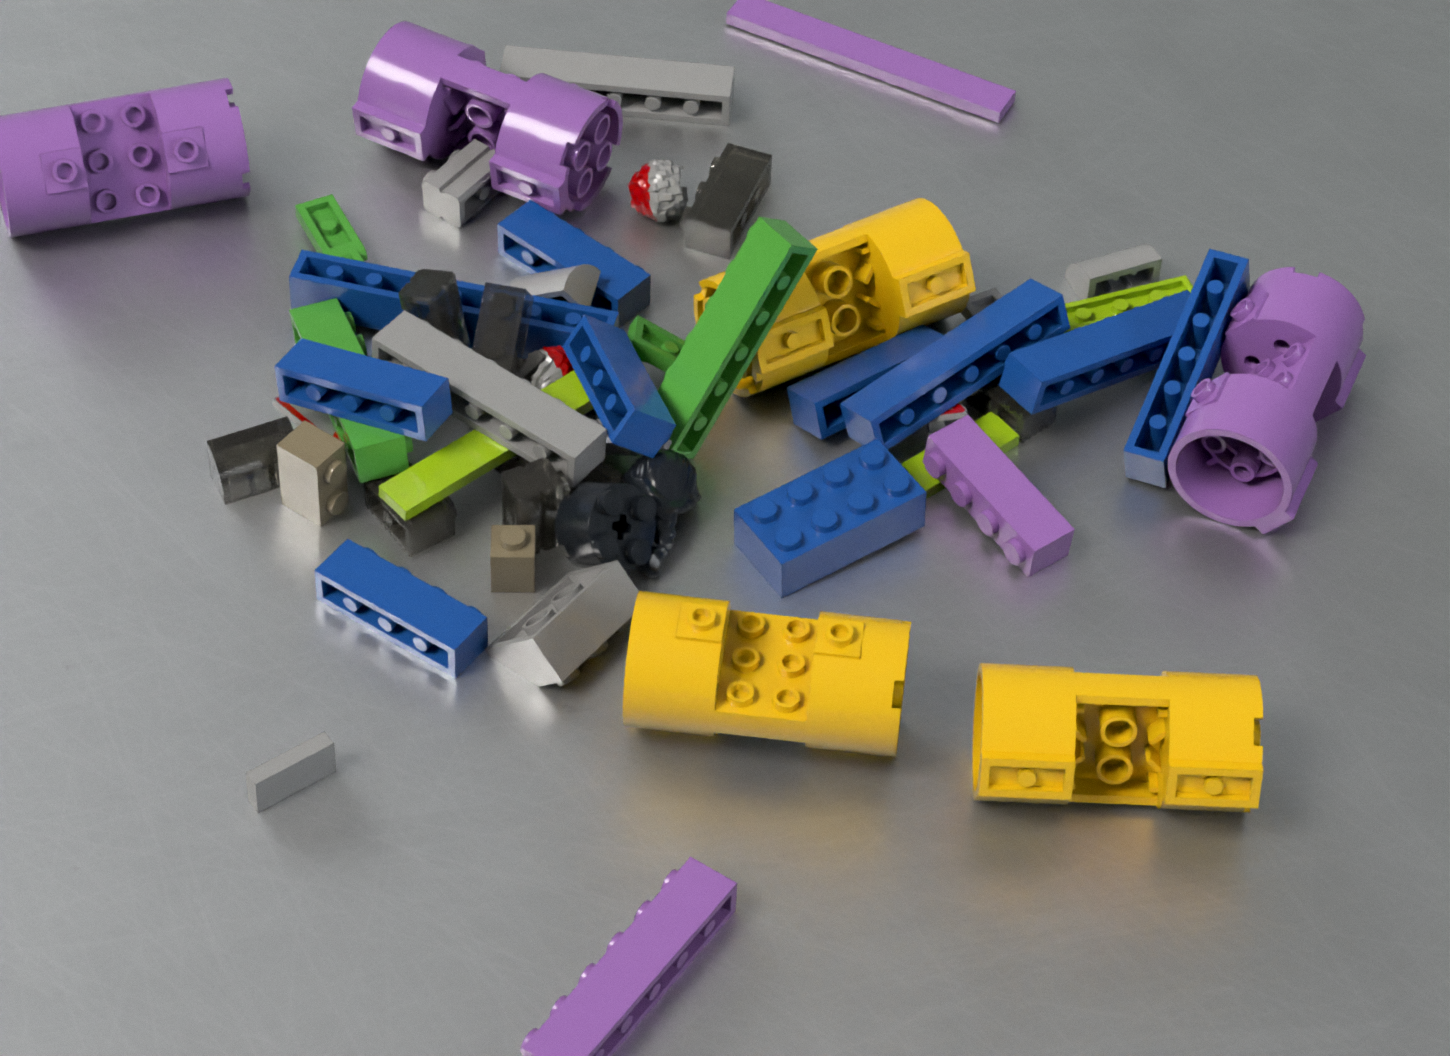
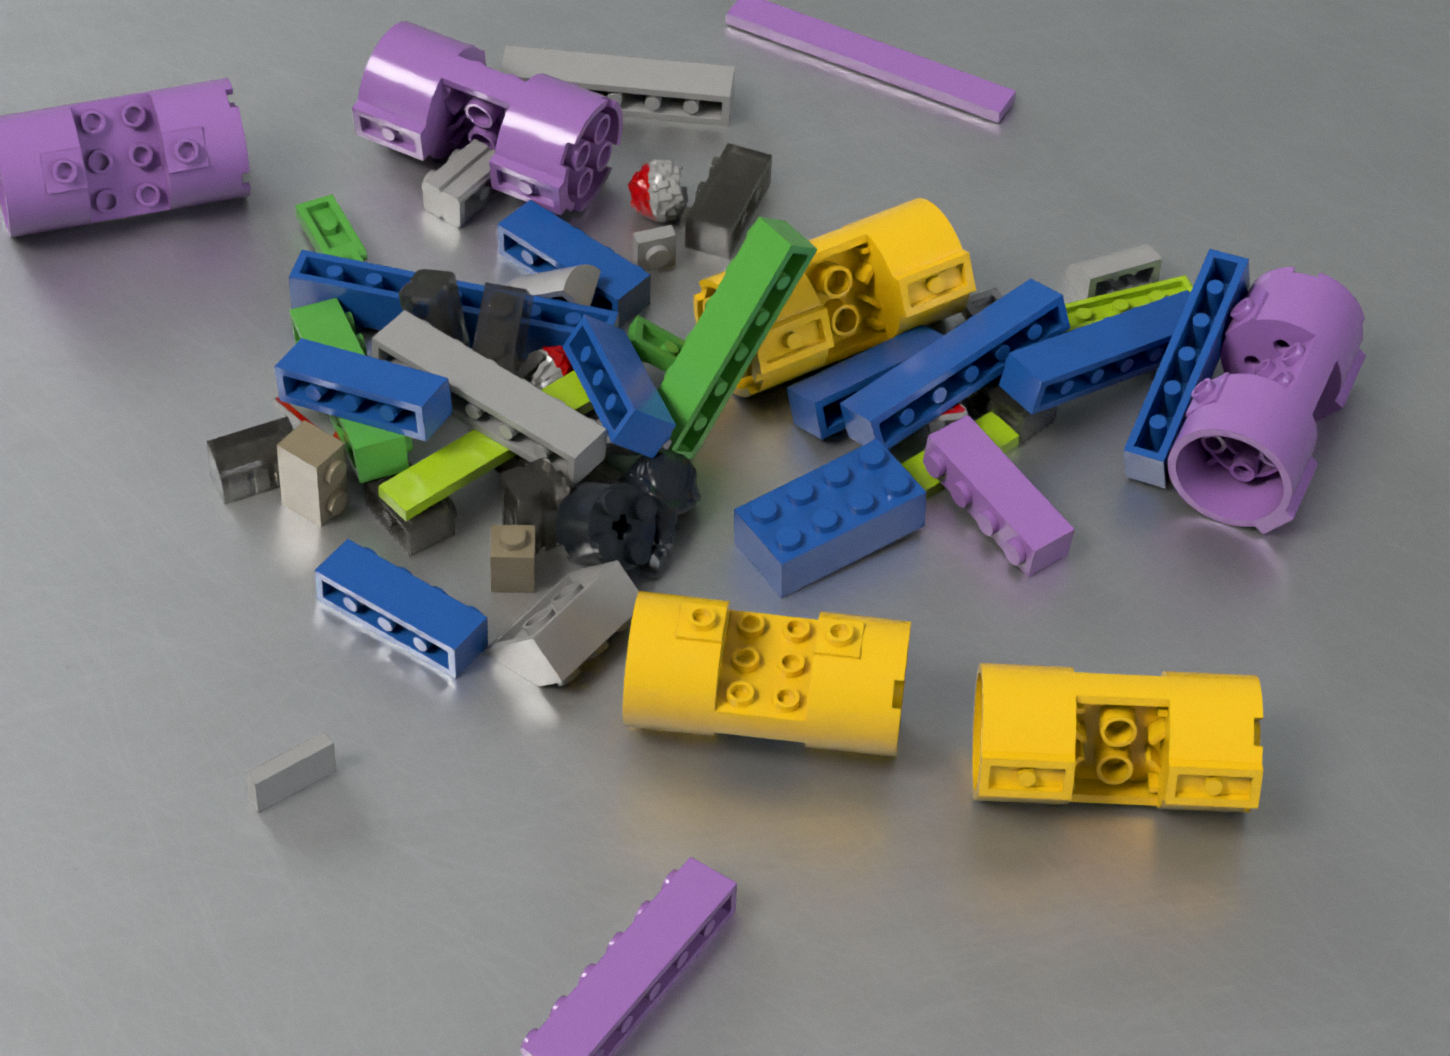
(654, 248): none -> light grey plate

